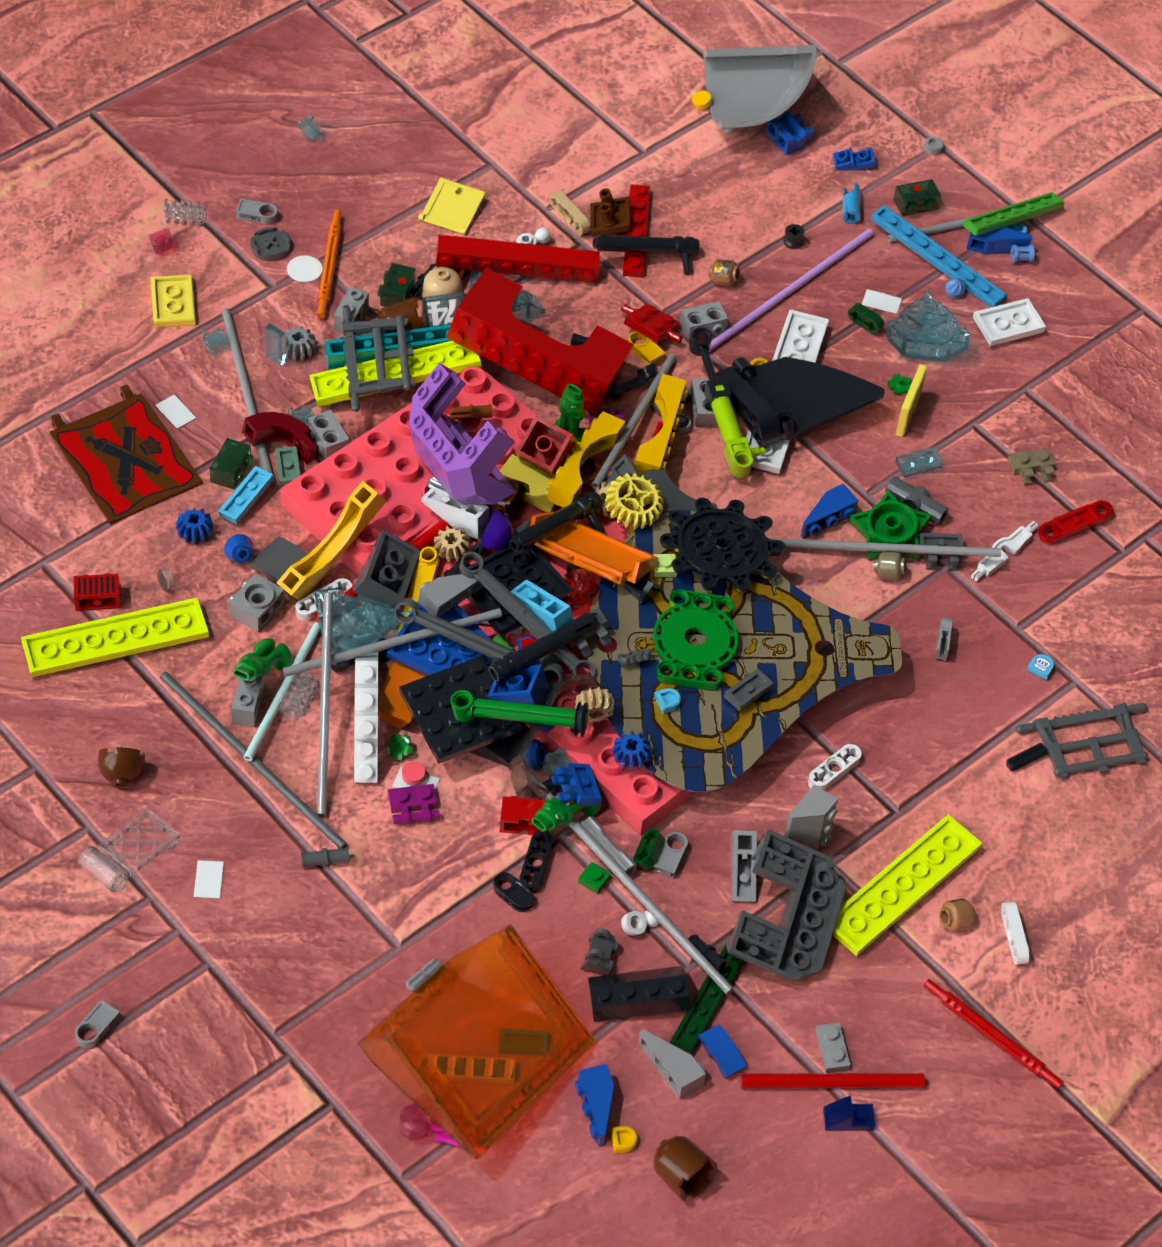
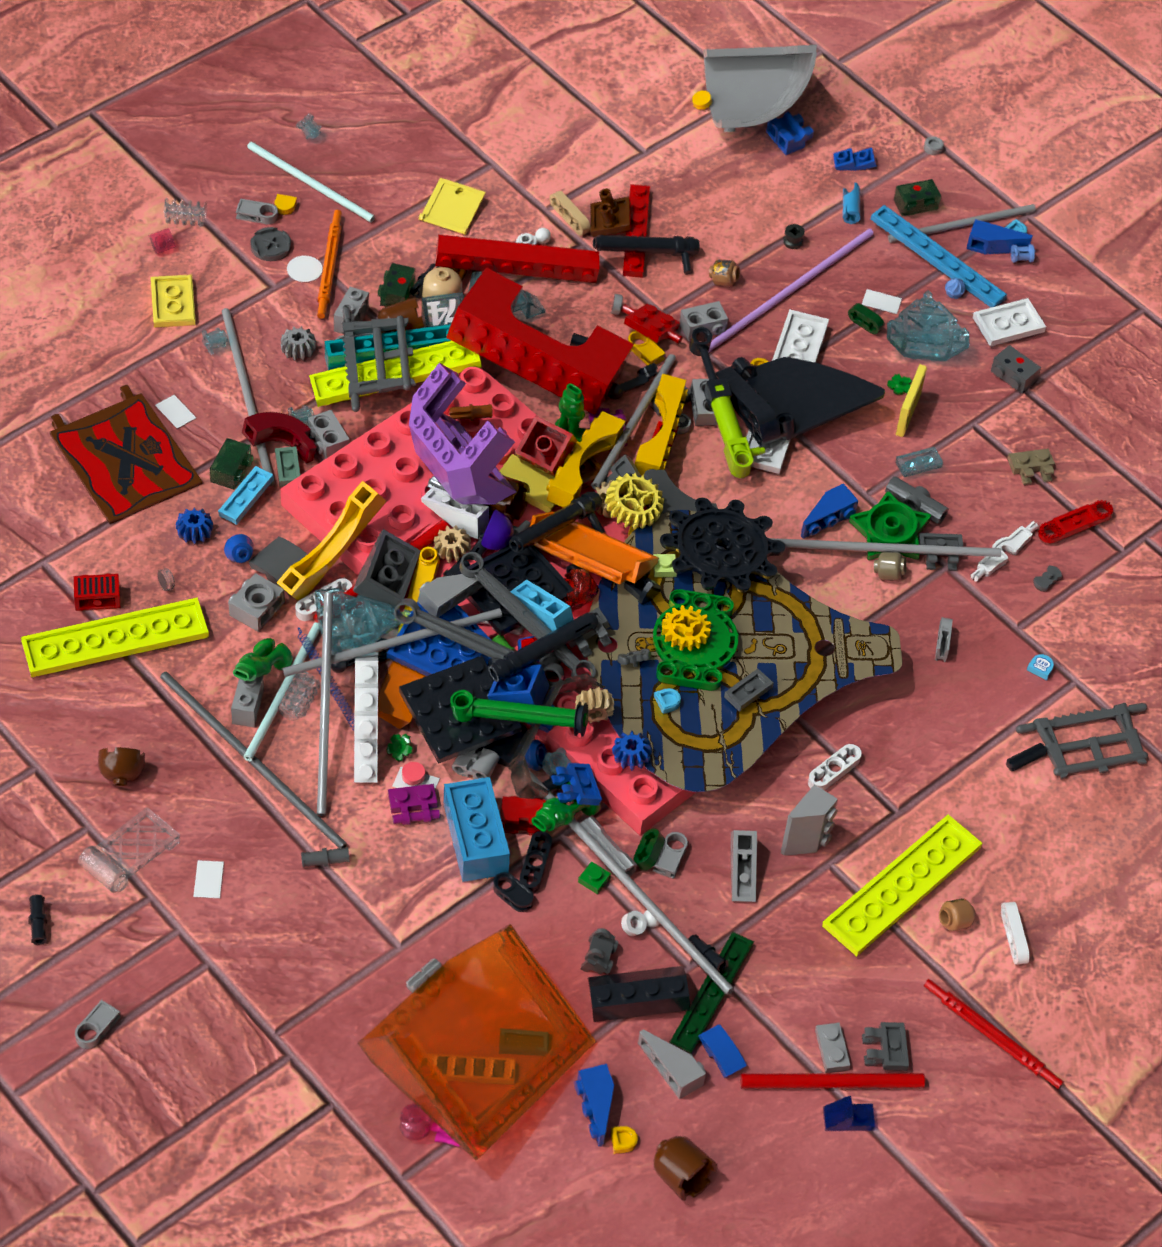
(37, 919): none -> black pin
(275, 344): clear light blue tile -> none
(285, 204): none -> yellow tile
(311, 182): none -> light aqua piece
(335, 697): none -> piece
(476, 763): none -> light grey piece
(476, 829): none -> dark azure piece
(617, 304): none -> light grey tile
(686, 628): none -> yellow gear
(809, 915): dark grey slope -> none
(893, 1046): none -> dark grey plate
(1013, 213): bright green tile -> none
(1015, 369): none -> dark grey brick
(1047, 579): none -> dark grey piece

